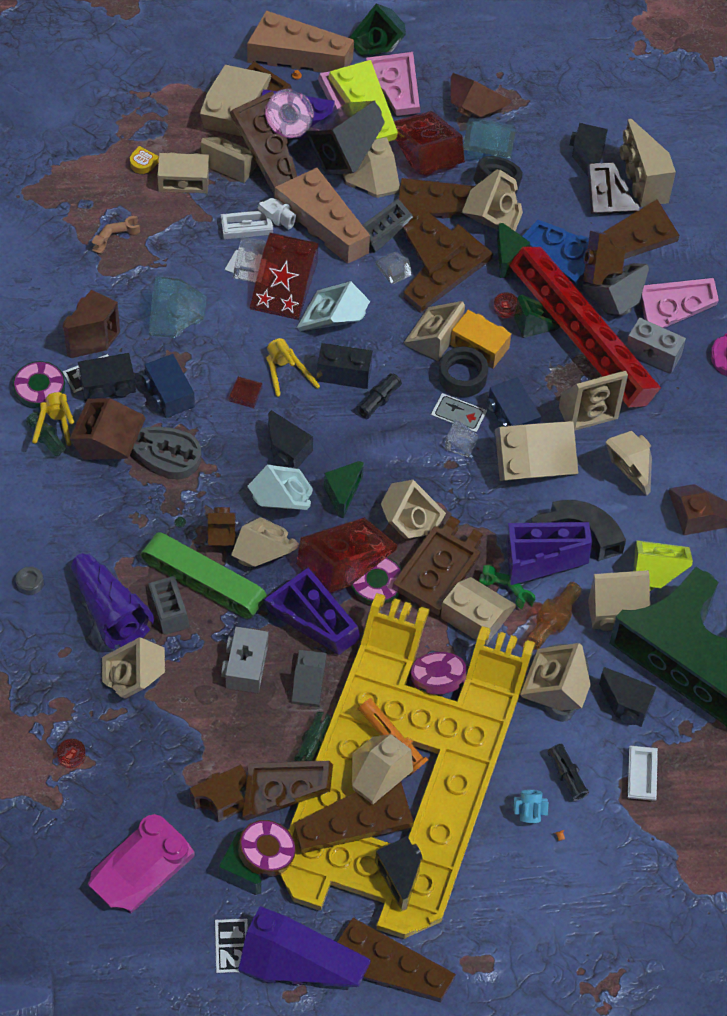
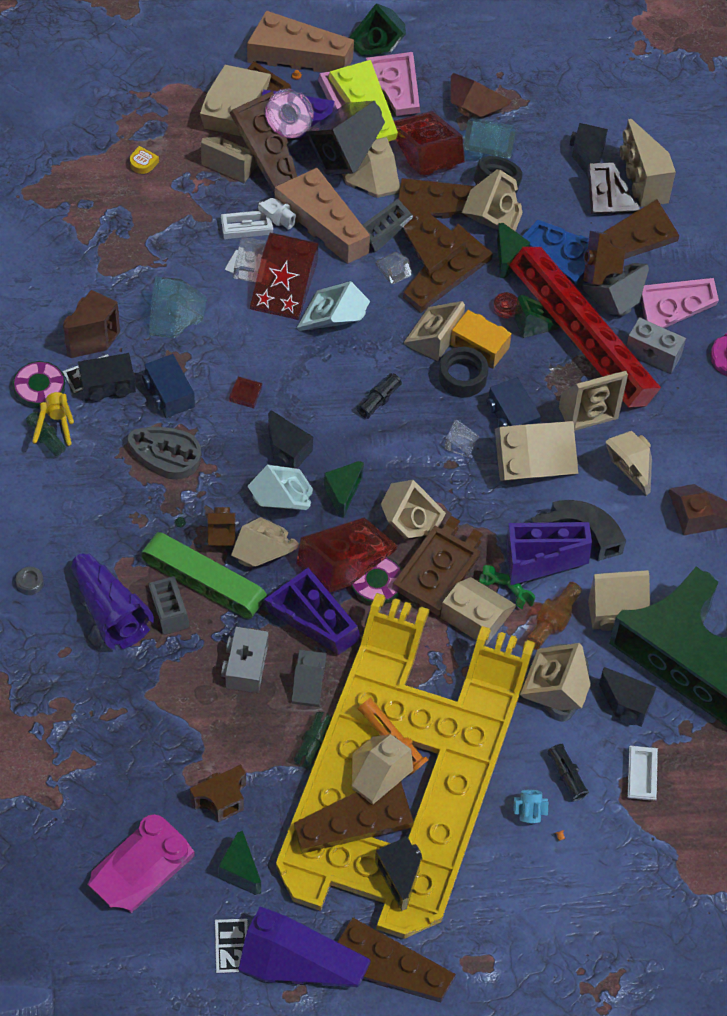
(71, 753): clear red tile -> none
(101, 240): nougat arm -> none
(106, 430): copper slope -> none
(133, 666): tan slope -> none
(183, 173): tan brick -> none
(266, 847): tile -> none
(282, 355): yellow plant -> none
(282, 784): reddish brown wing -> none
(344, 365): black brick -> none
(438, 672): tile -> none
(455, 409): sticker -> none
(662, 561): neon yellow slope -> none

